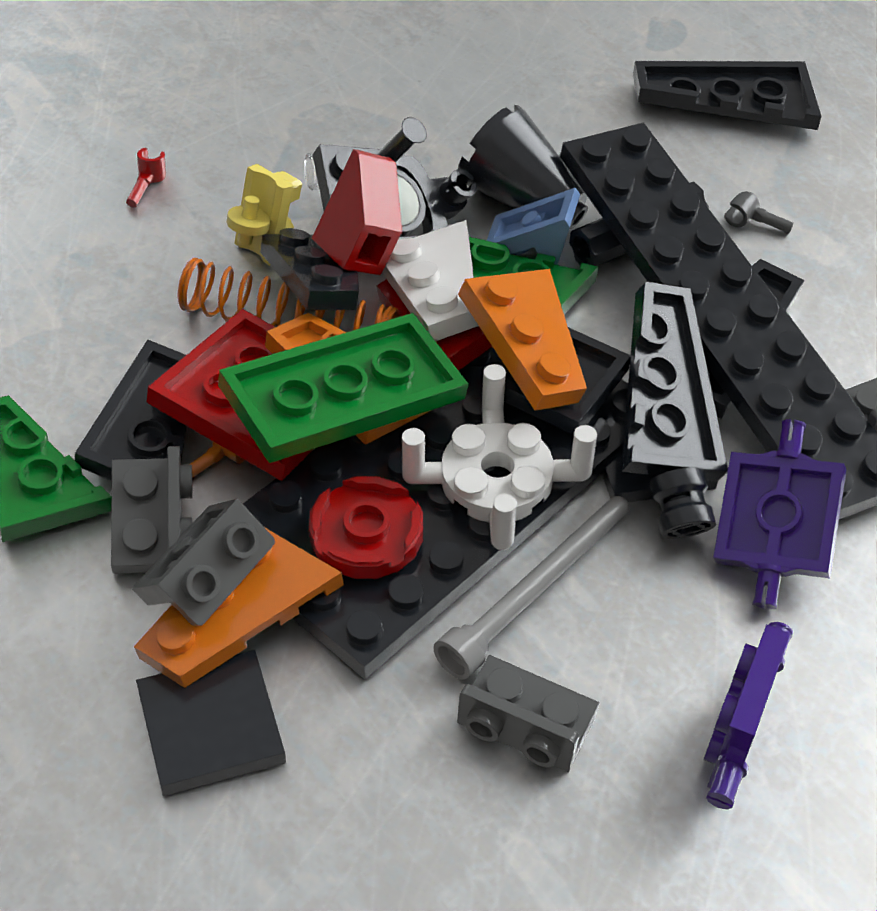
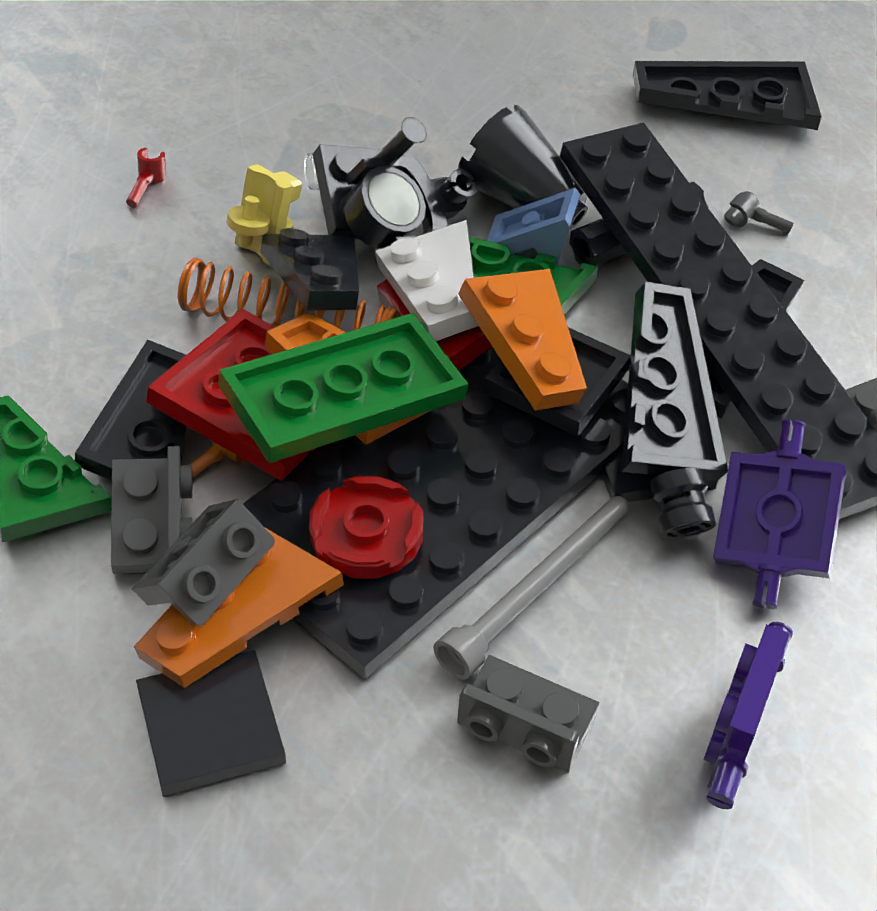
(362, 214): red slope -> none
(502, 445): white plate -> none

